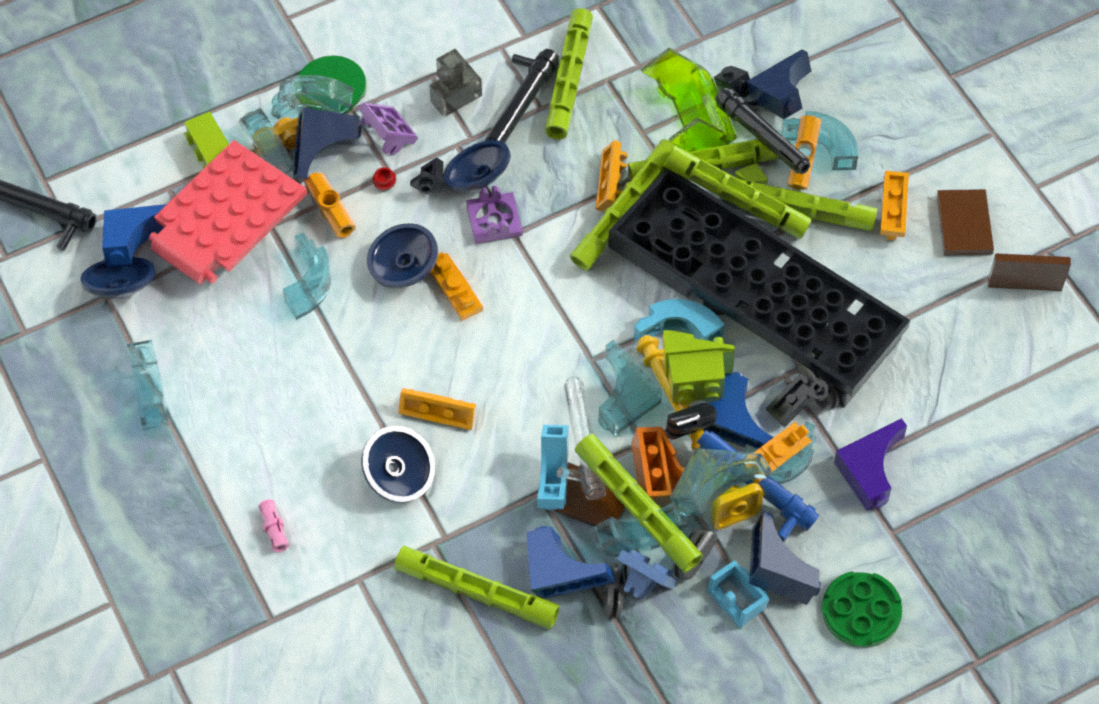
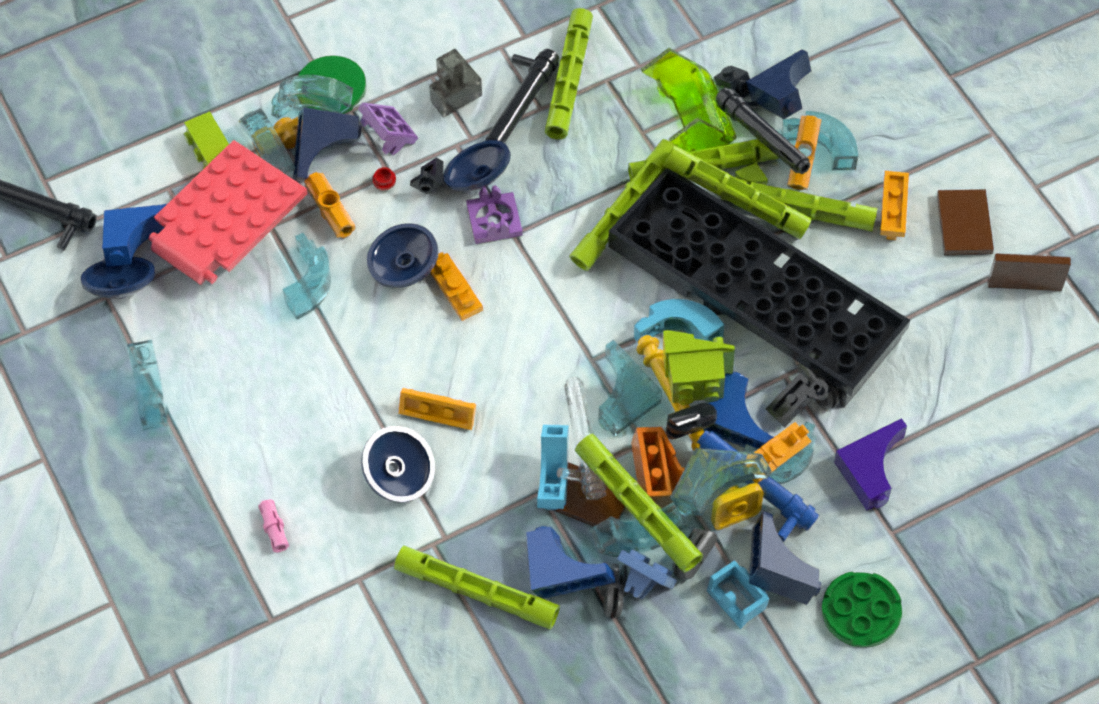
(609, 175): light orange plate -> none

